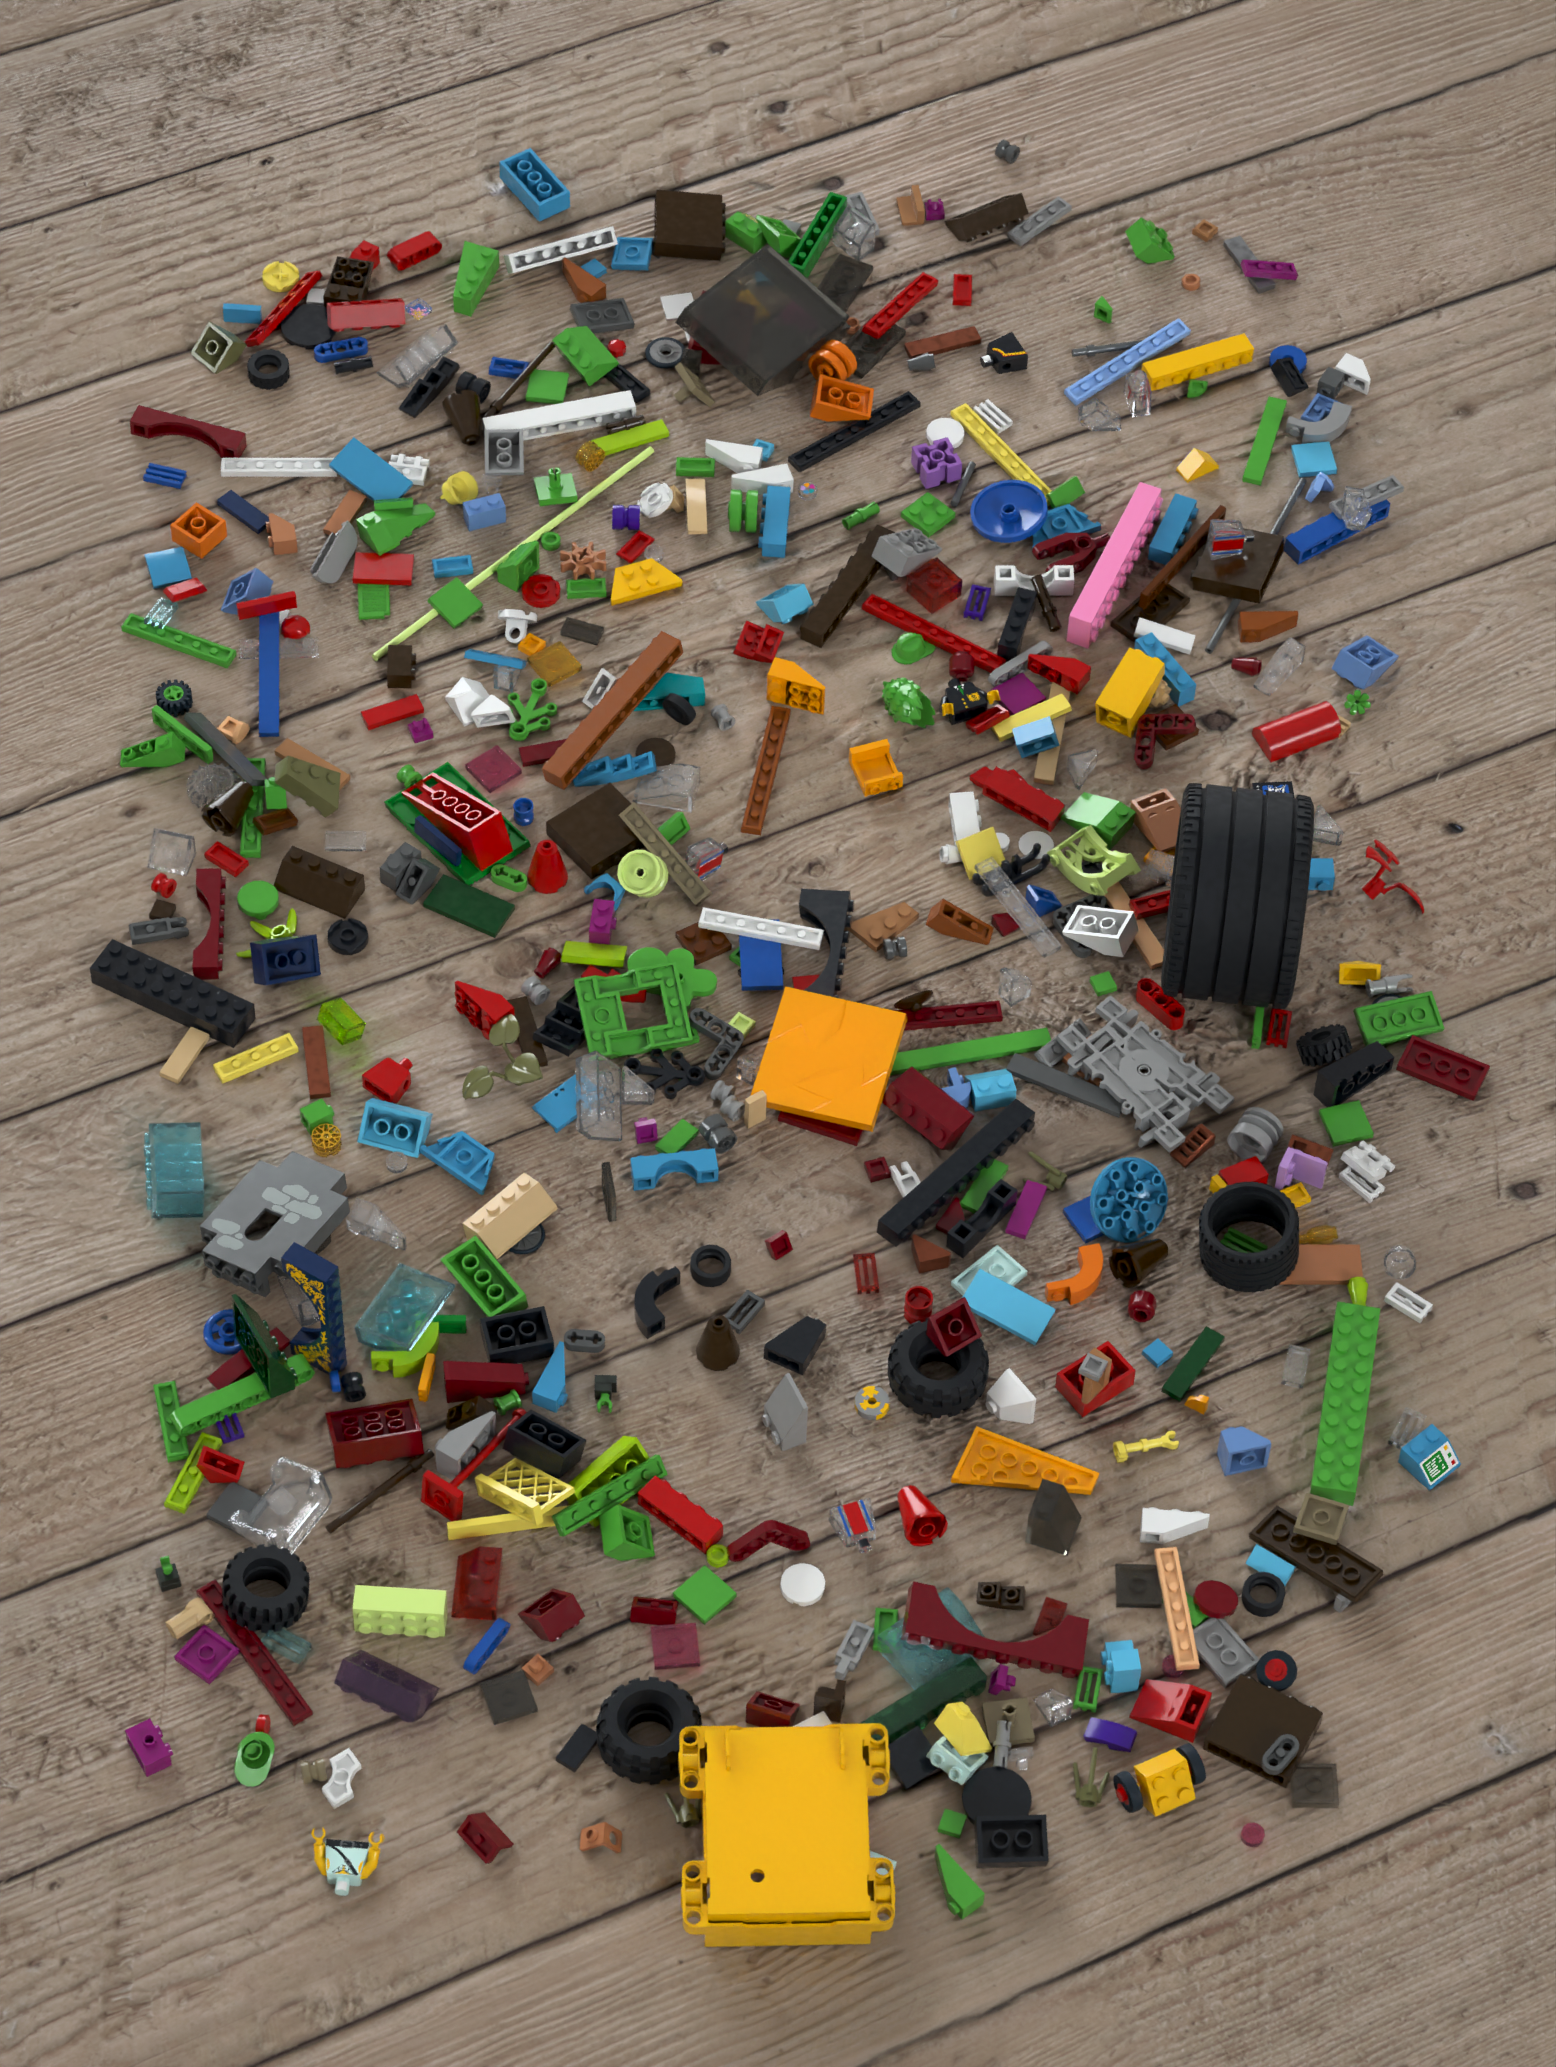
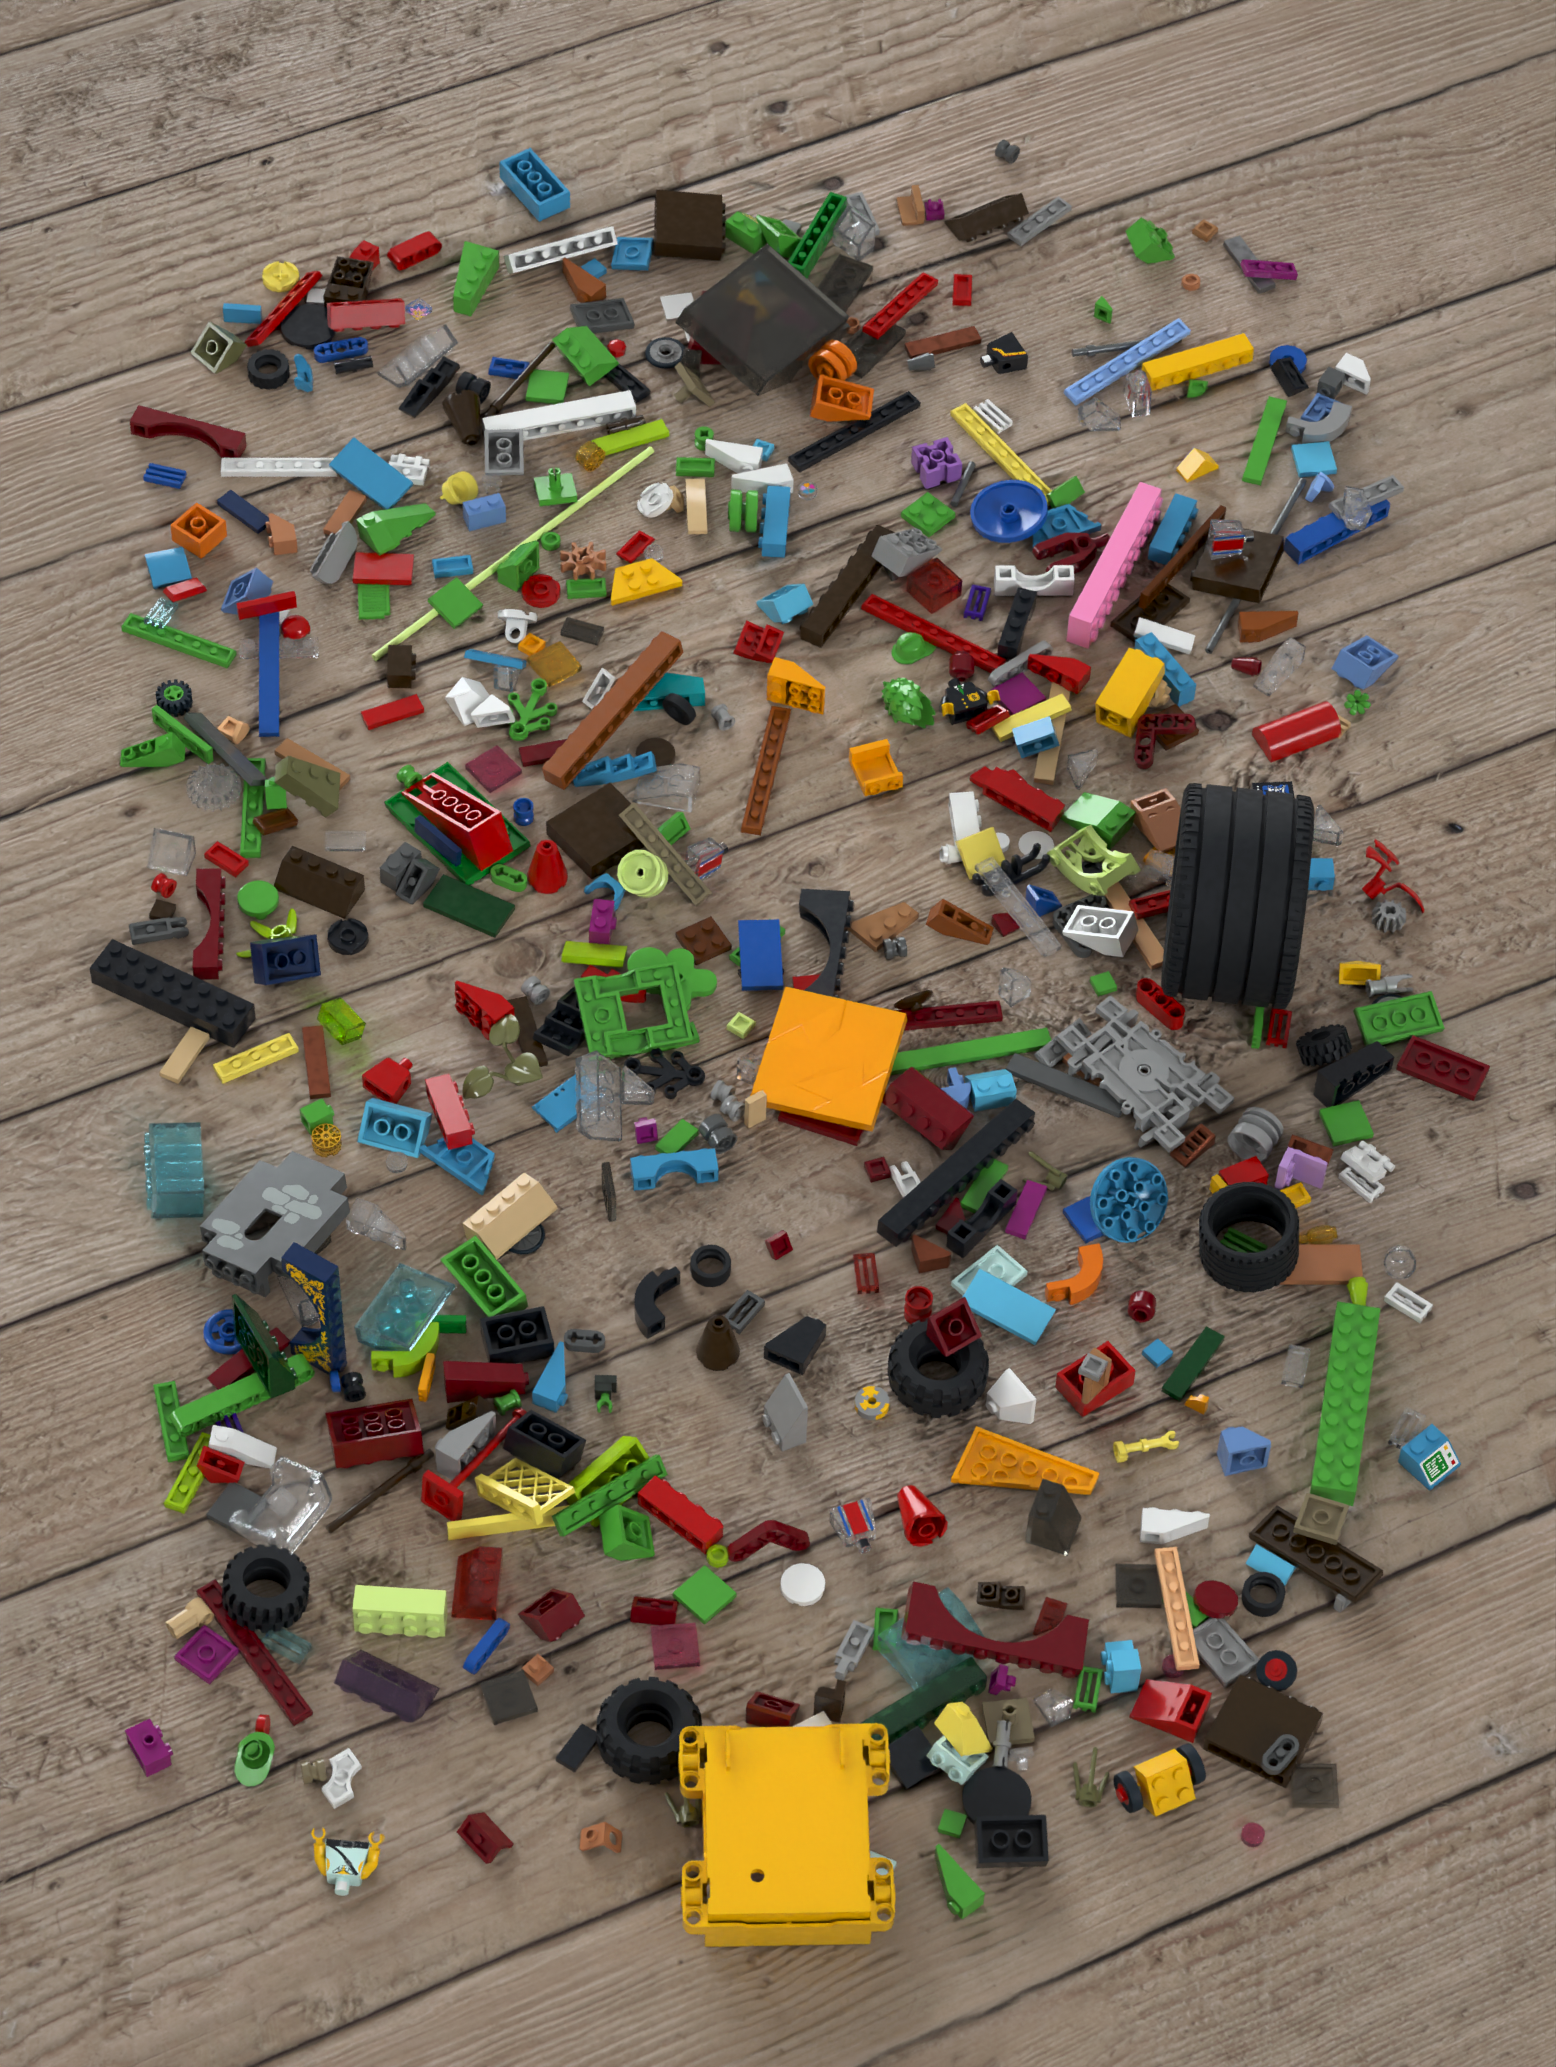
(167, 1575): pearl dark grey piece -> none
(228, 808): dark brown cone -> none
(242, 1446): none -> white slope
(303, 371): none -> dark azure helmet
(396, 503): bright green tile -> none
(420, 731): magenta tile -> none
(449, 1111): none -> brick
(549, 960): dark red cone -> none
(626, 517): dark purple wheel -> none
(701, 435): none -> bright green wheel
(725, 1044): dark grey beam -> none
(761, 928): white tile -> none
(860, 515): bright green pin -> none
(945, 428): white tile -> none
(1048, 610): dark brown pin -> none
(1113, 1734): dark purple slope -> none
(1137, 1260): dark brown cone -> none
(1388, 916): none -> light grey gear

